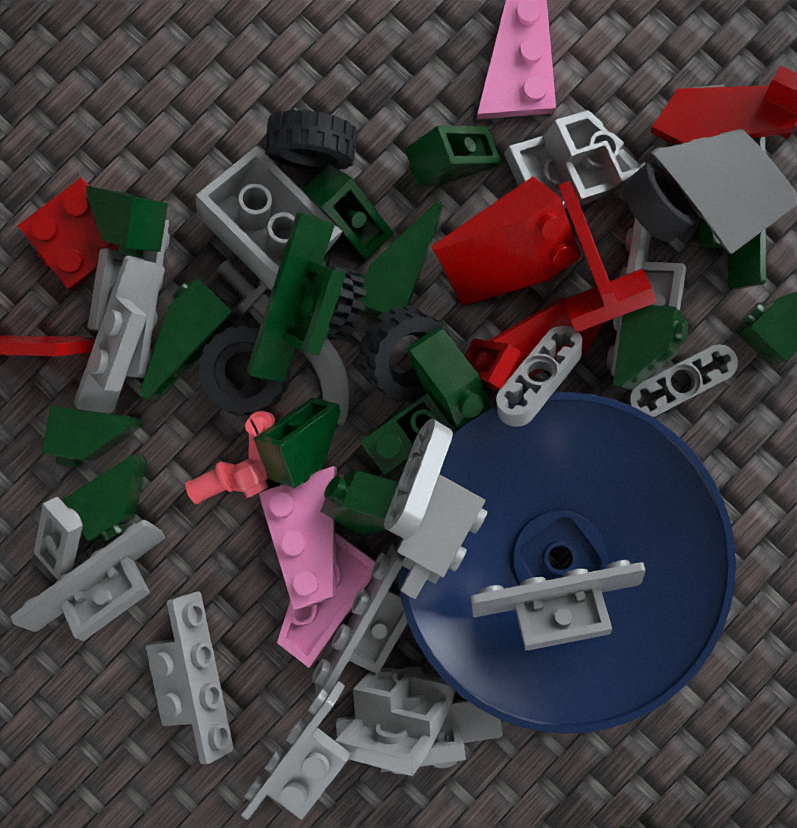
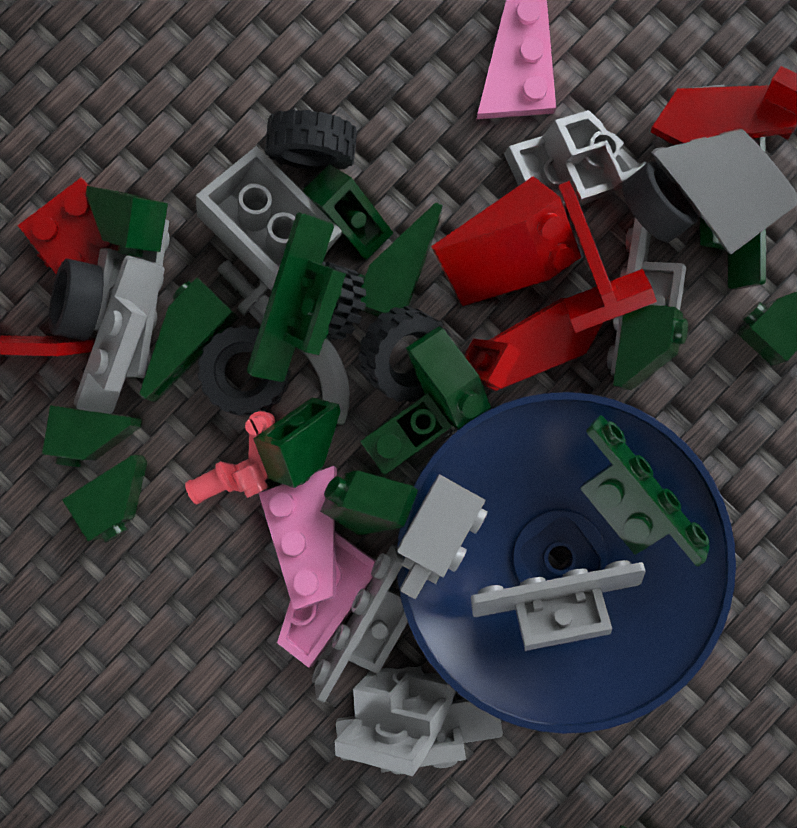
(58, 537): light grey plate -> none
(76, 300): none -> black tyre
(97, 588): light grey bracket -> none
(188, 679): light grey bracket -> none
(306, 767): light grey bracket -> none
(418, 479): light grey beam -> none
(451, 154): dark green slope -> none
(539, 392): light grey beam -> none
(634, 499): none -> dark green bracket
(701, 359): light grey beam -> none

